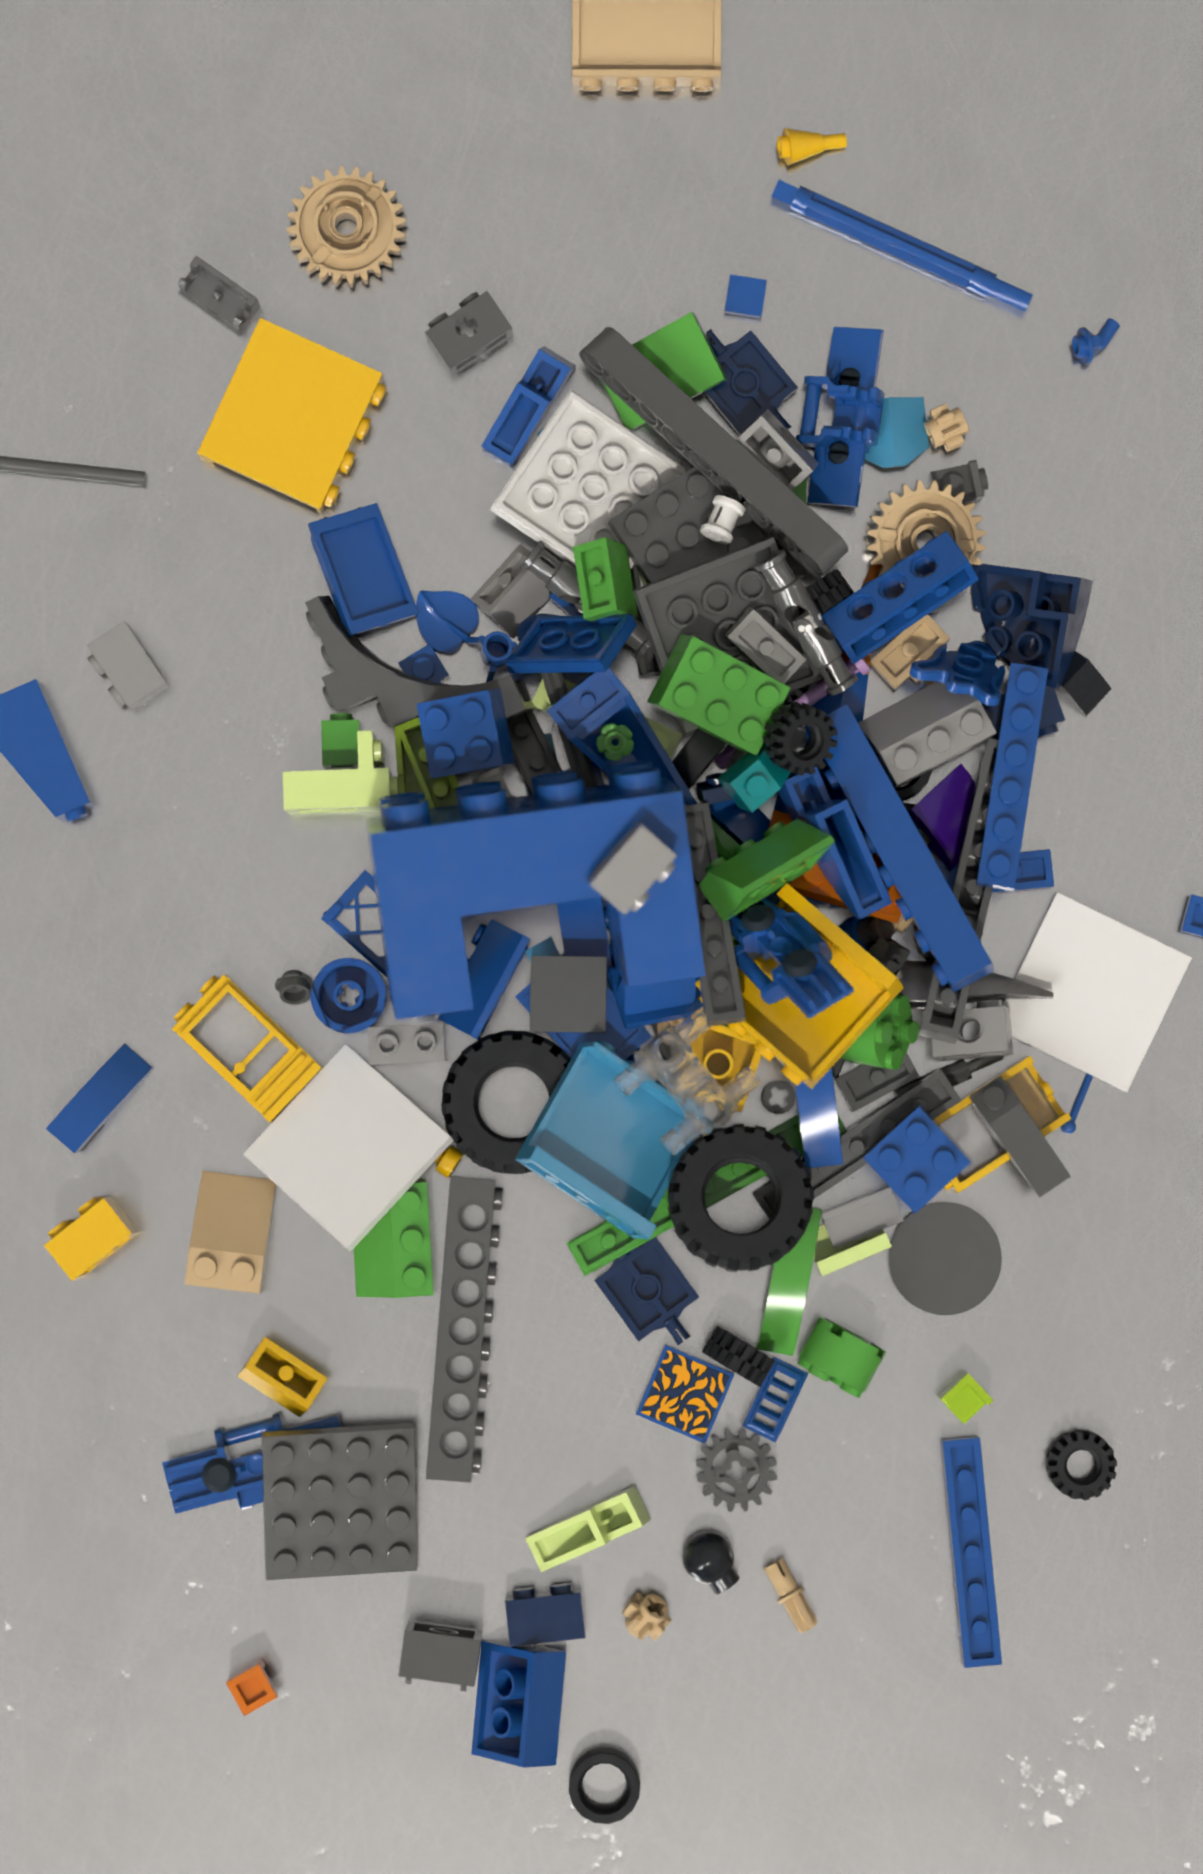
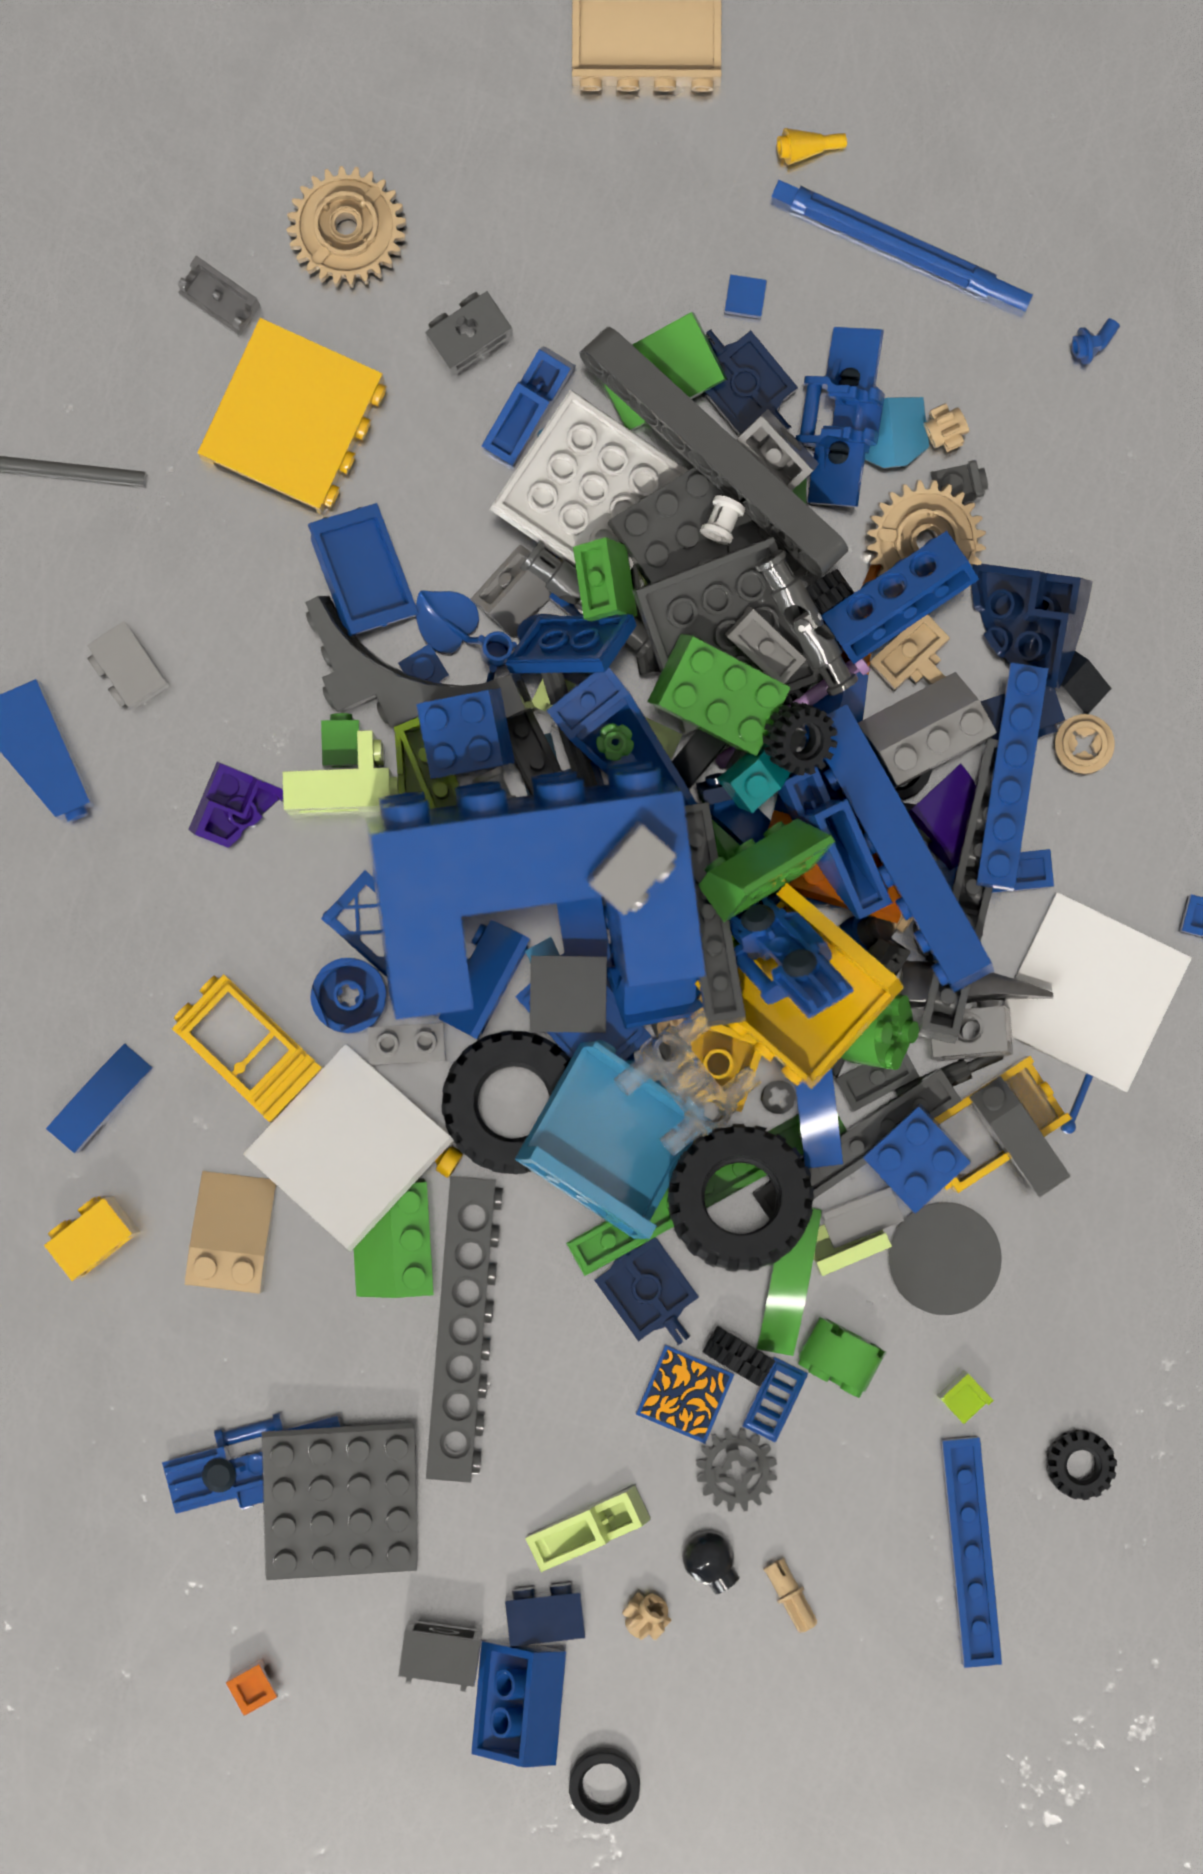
(232, 804): none -> dark purple slope
(282, 1377): yellow brick -> none
(293, 987): dark grey plate -> none
(964, 671): blue tile -> none
(1102, 744): none -> tan gear

